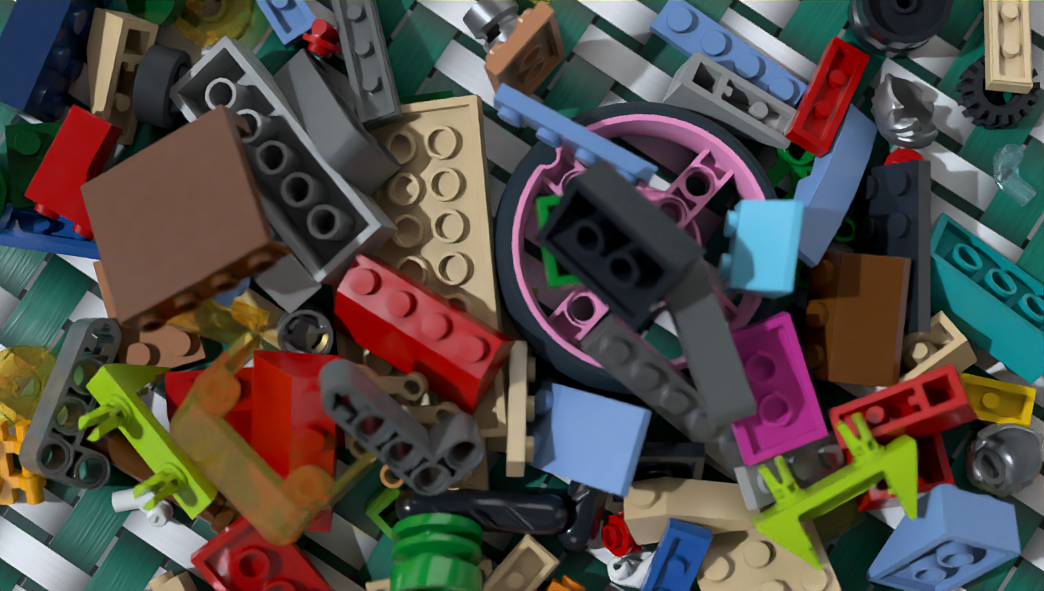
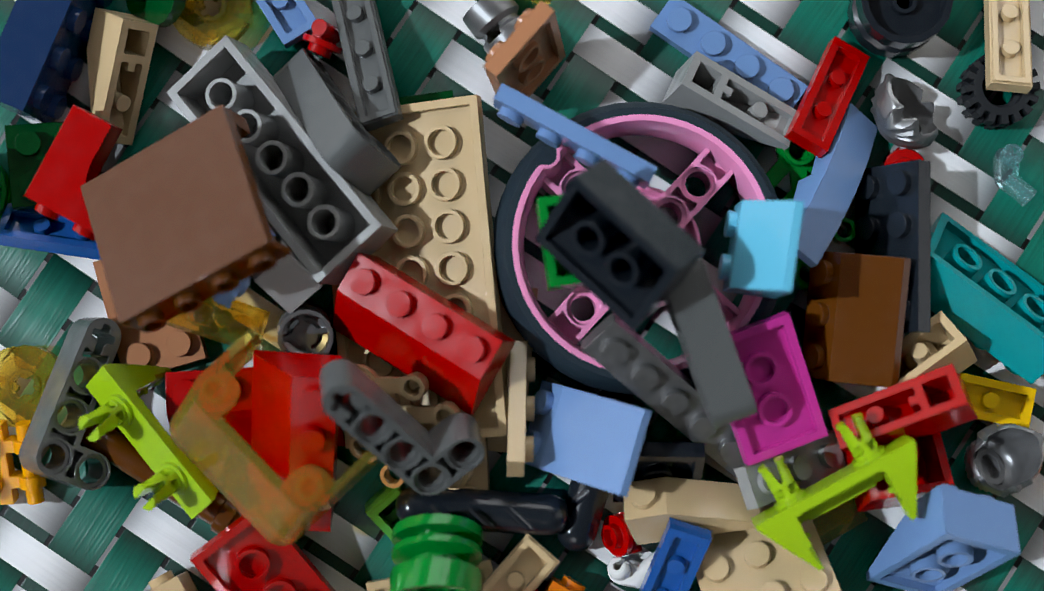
(154, 78): black tyre -> none
(158, 516): white arm -> none

